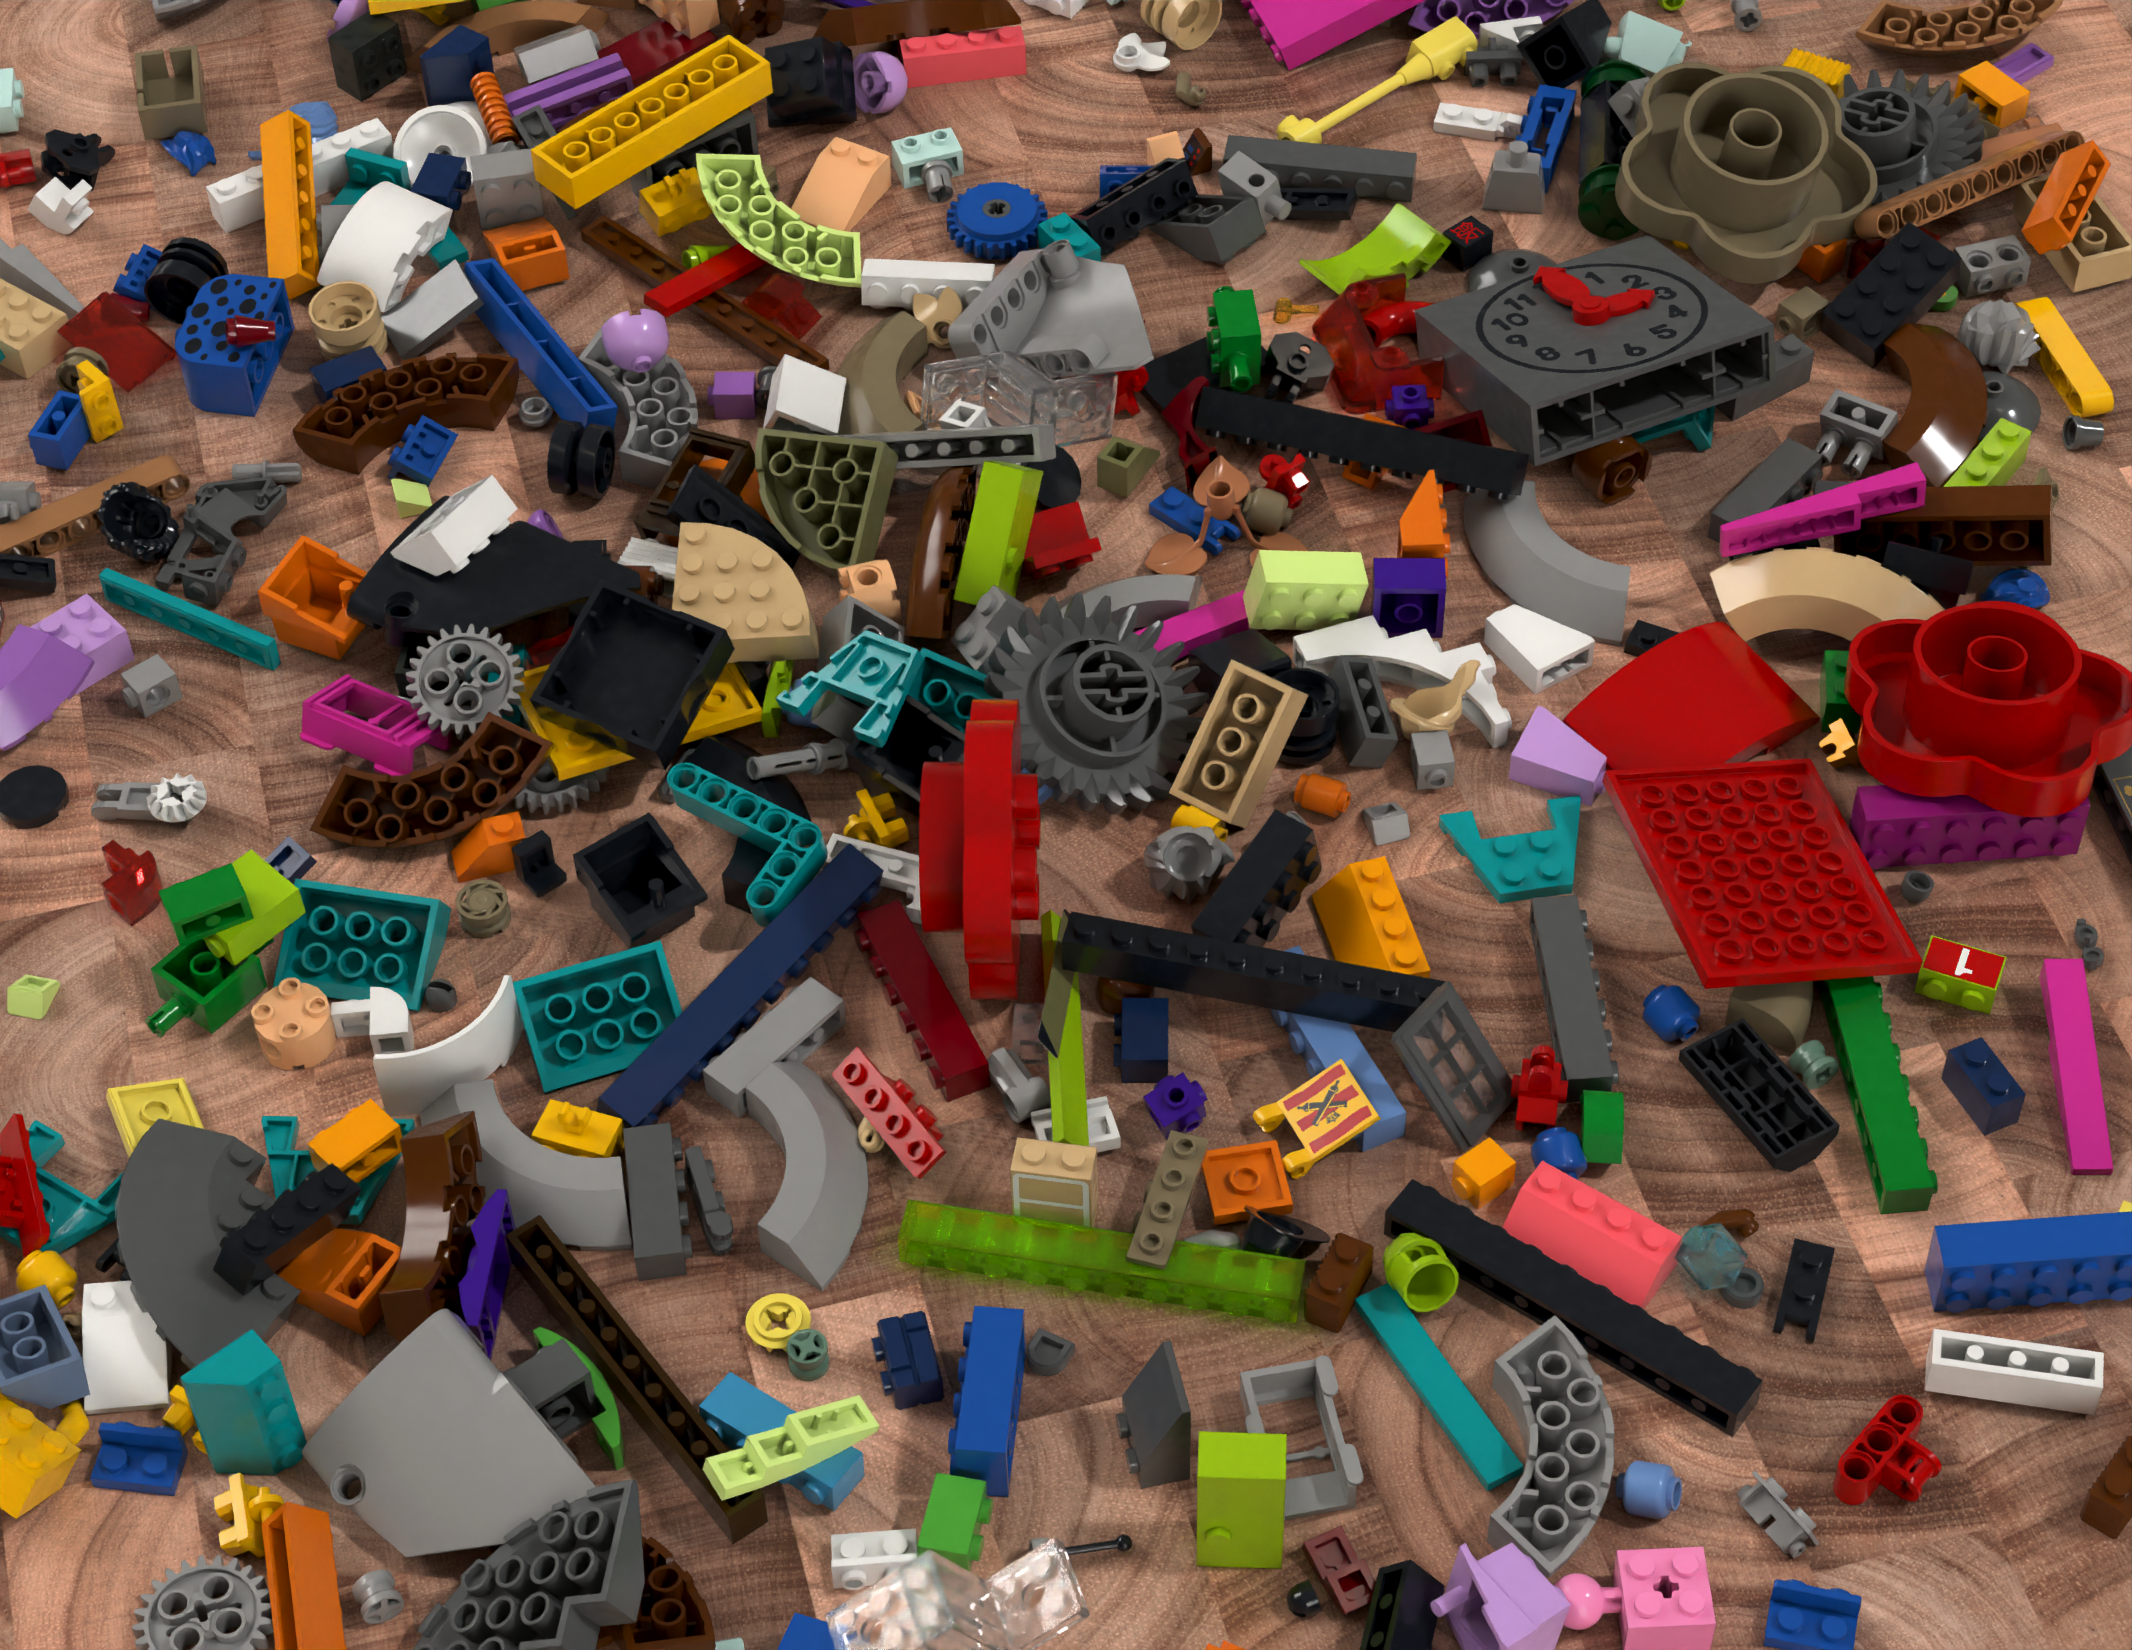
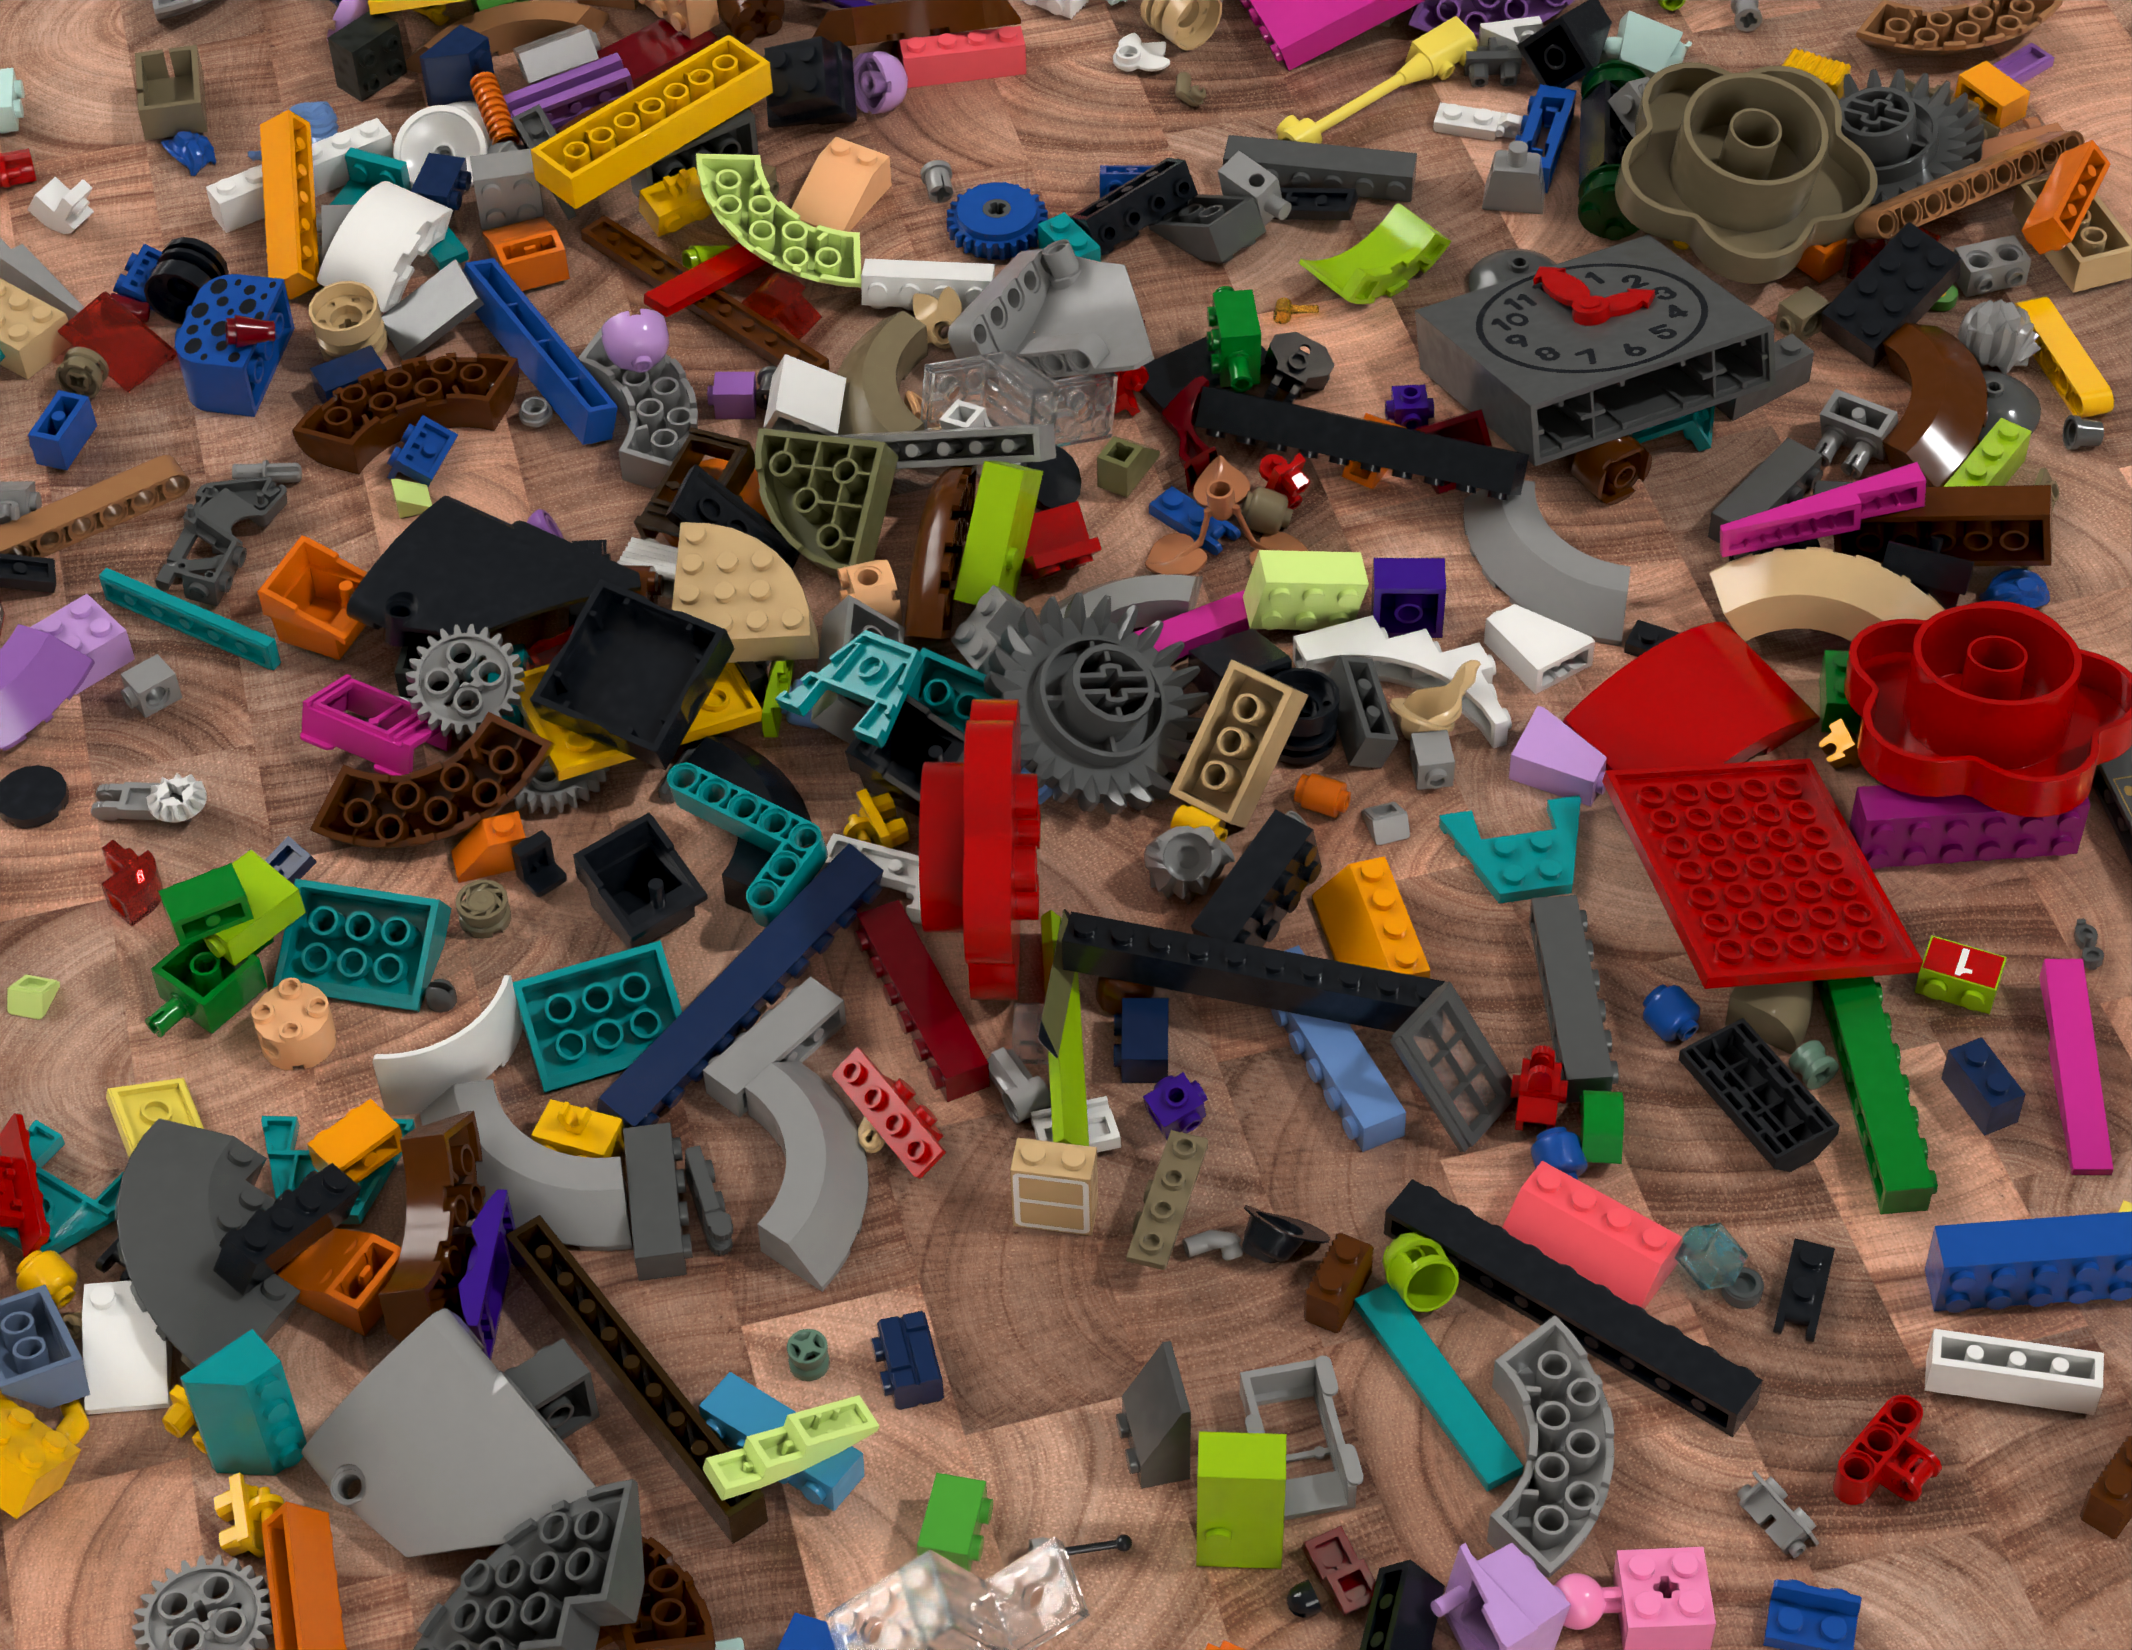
(74, 156): black hinge -> none
(98, 402): yellow bracket -> none
(137, 522): black hair -> none
(139, 1458): blue bracket -> none
(378, 1596): light grey wheel -> none
(381, 1017): white brick -> none
(457, 528): white slope -> none
(581, 459): black wheel -> none
(607, 1423): bright green slope -> none
(776, 1307): light yellow gear -> none
(812, 758): light grey pin -> none
(870, 1556): white bracket -> none
(915, 151): light aqua brick -> none
(988, 1397): blue brick -> none
(1048, 1353): dark grey tile -> none
(1097, 1262): clear neon green brick -> none
(1164, 147): light nougat slope -> none
(1198, 153): slope -> none
(1244, 1177): orange plate -> none
(1322, 1114): yellow flag -> none
(1361, 371): clear red windscreen -> none
(1393, 320): red cylinder -> none
(1423, 524): orange slope -> none
(1469, 243): black brick -> none
(1483, 1173): light orange brick -> none
(1649, 1489): medium blue head -> none
(1740, 1219): reddish brown arm -> none
(1916, 886): dark grey hinge -> none

